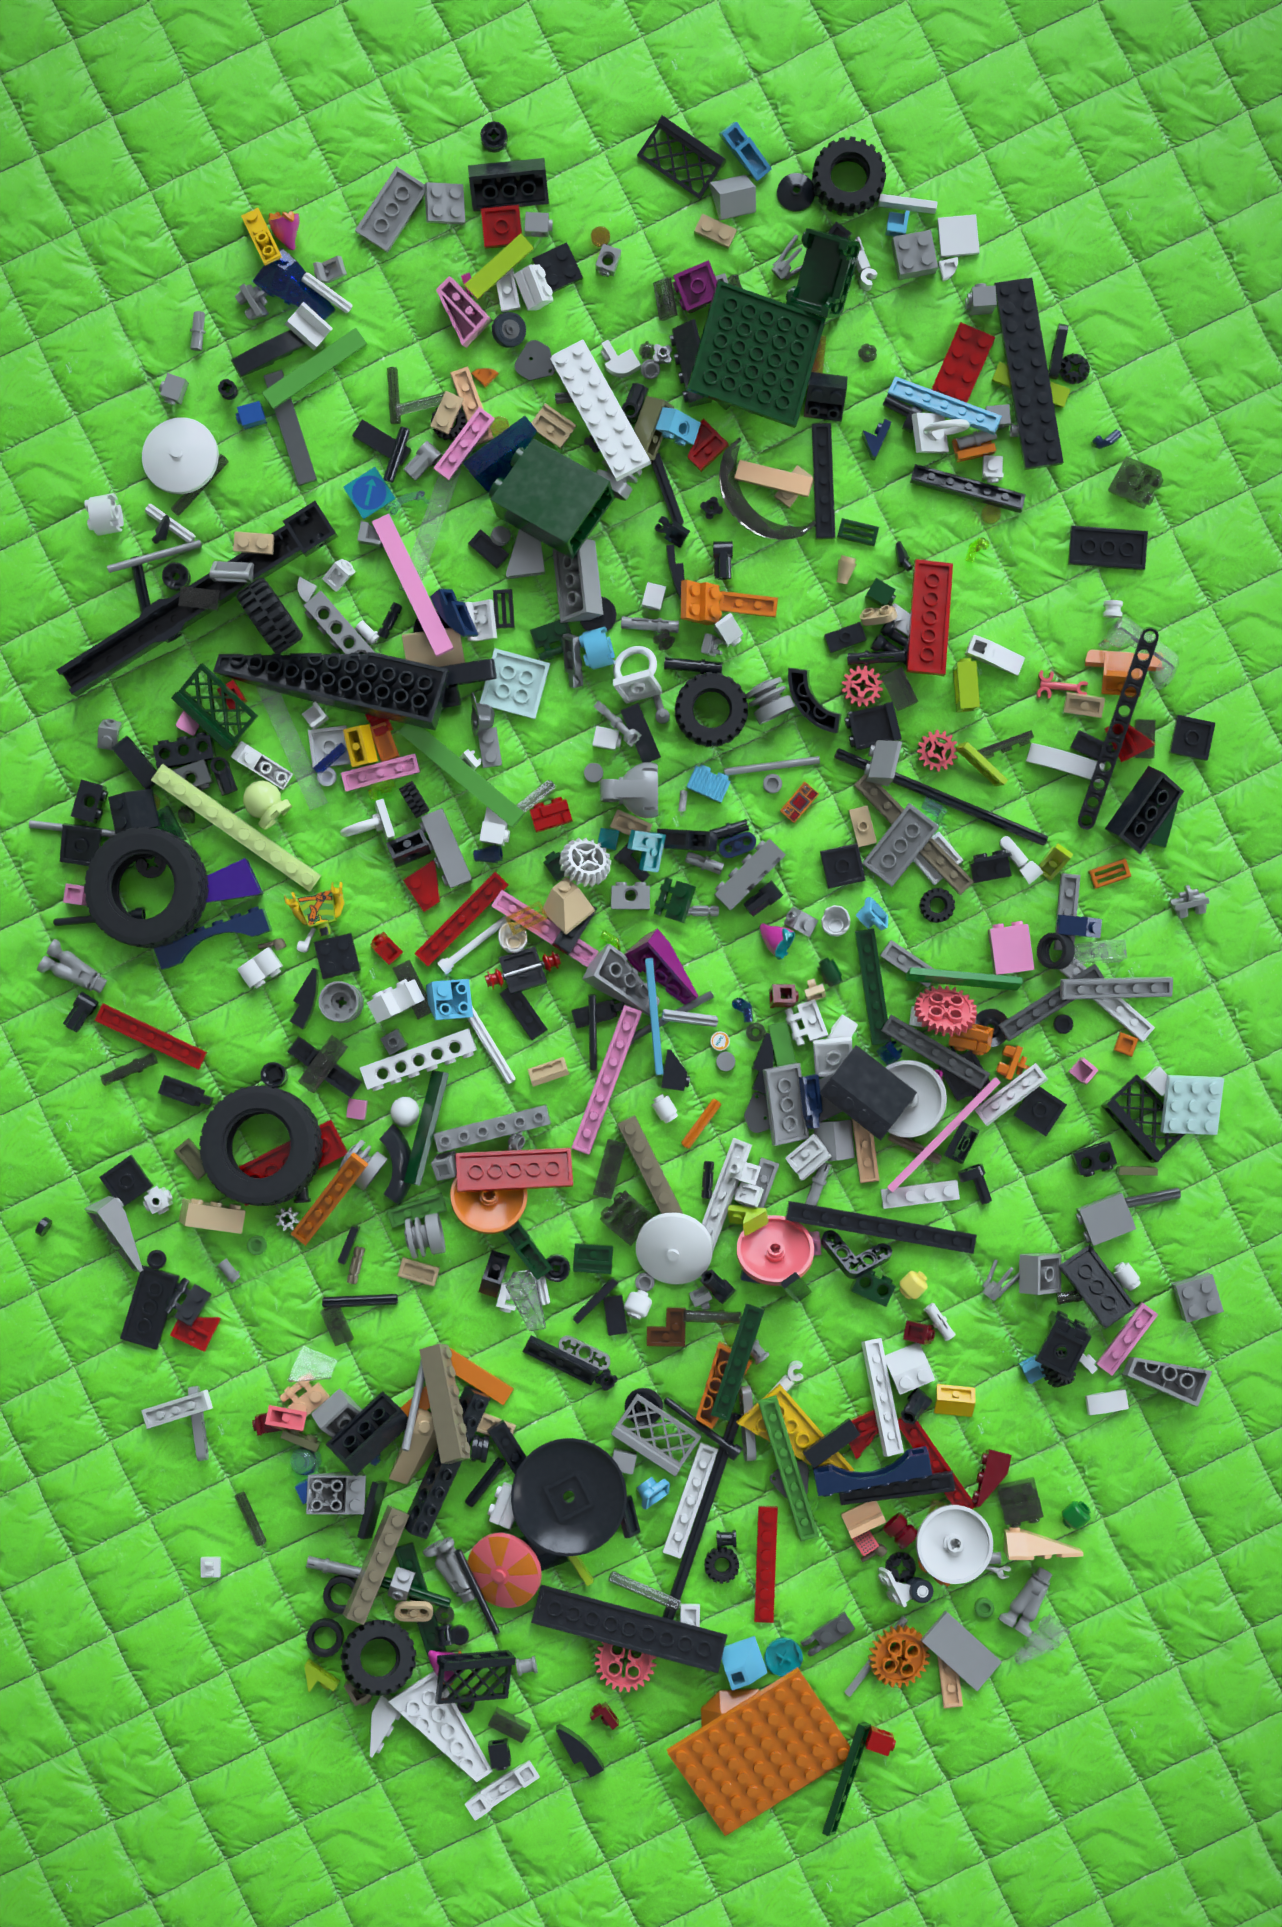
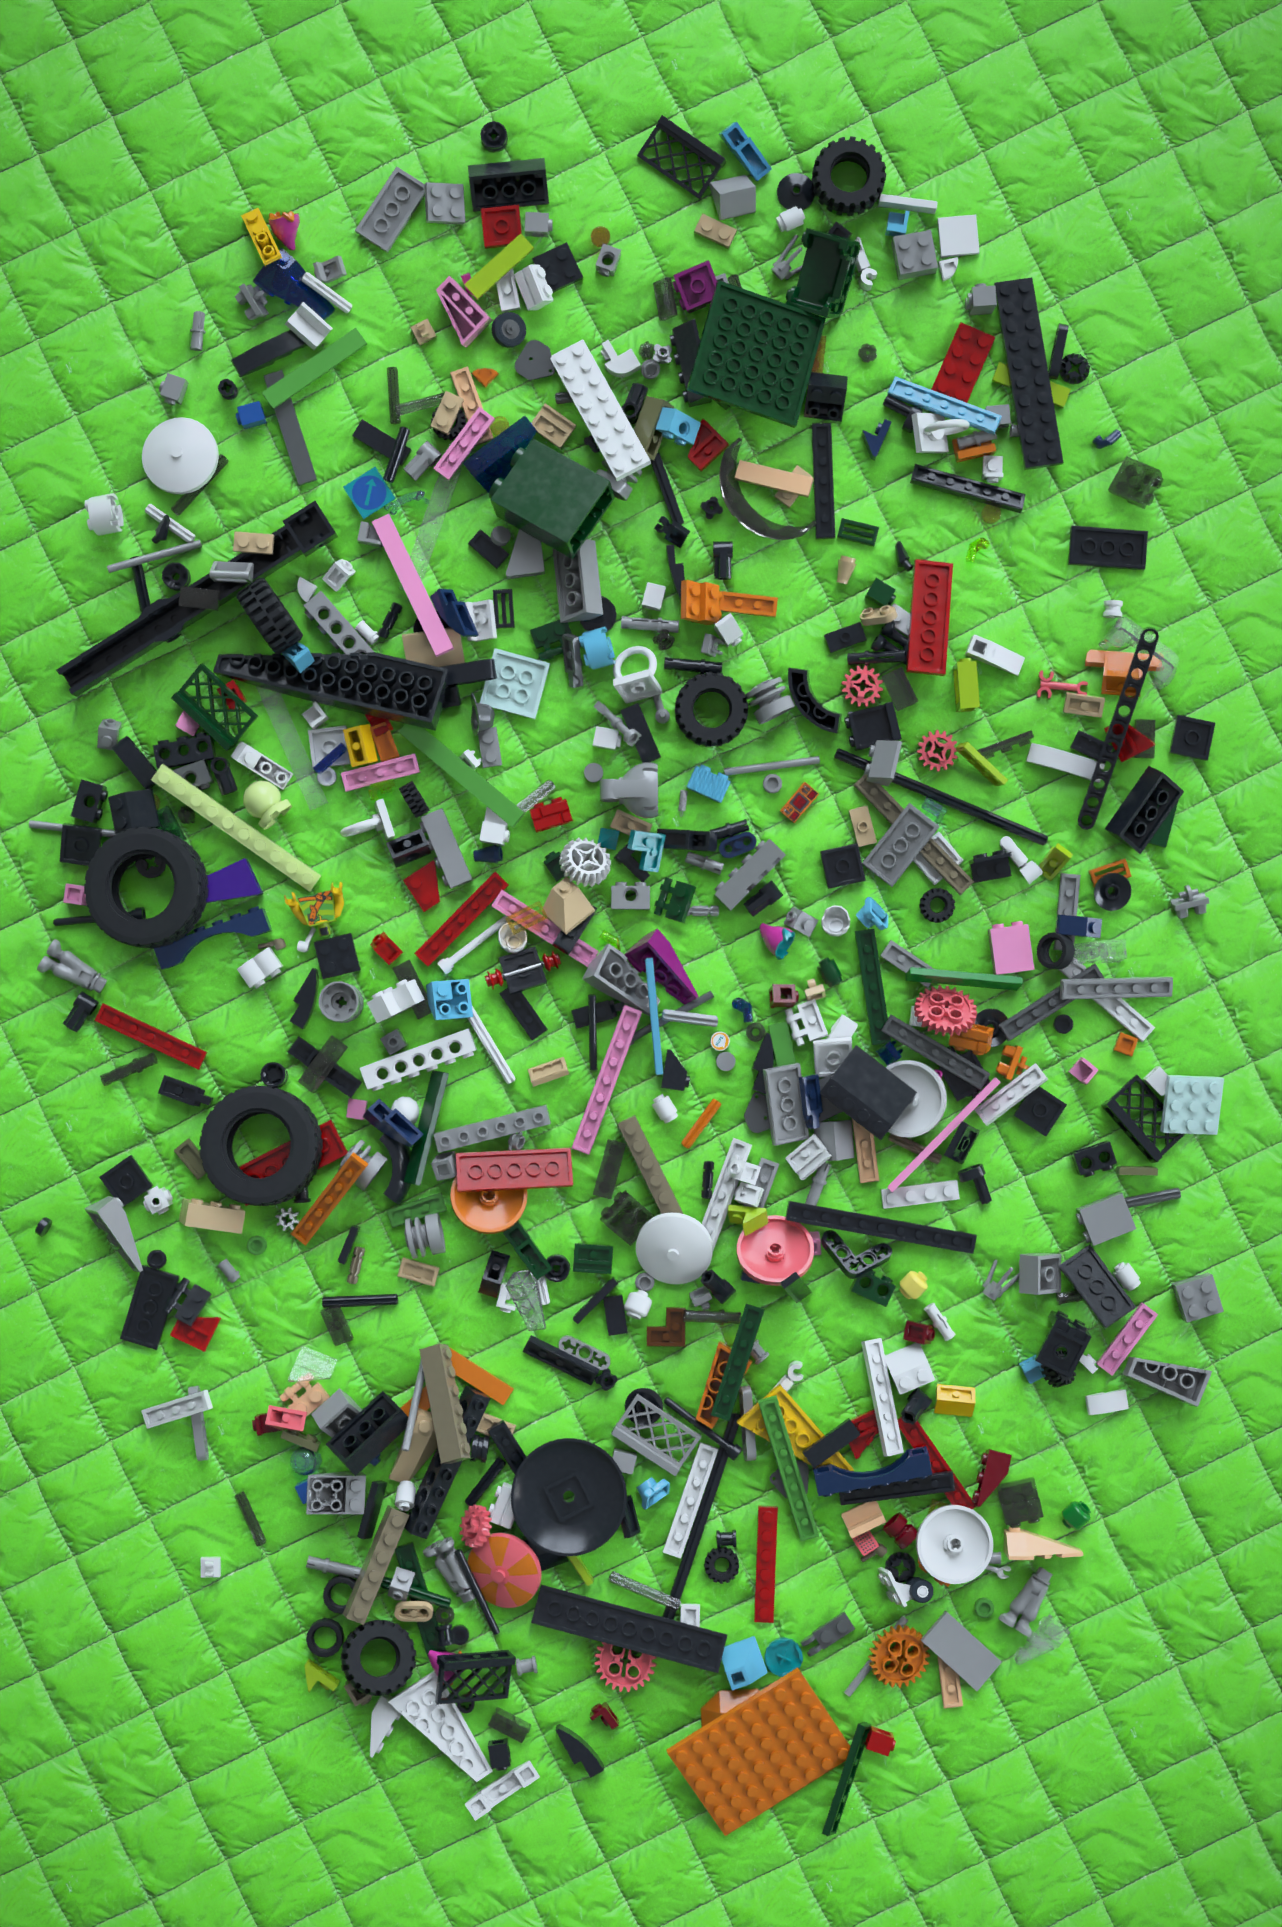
(299, 656): none -> medium azure slope
(392, 1123): none -> dark blue slope
(405, 1495): none -> white brick
(423, 331): none -> tan tile
(475, 1526): none -> coral gear
(790, 219): none -> white brick
(1119, 896): none -> black dish

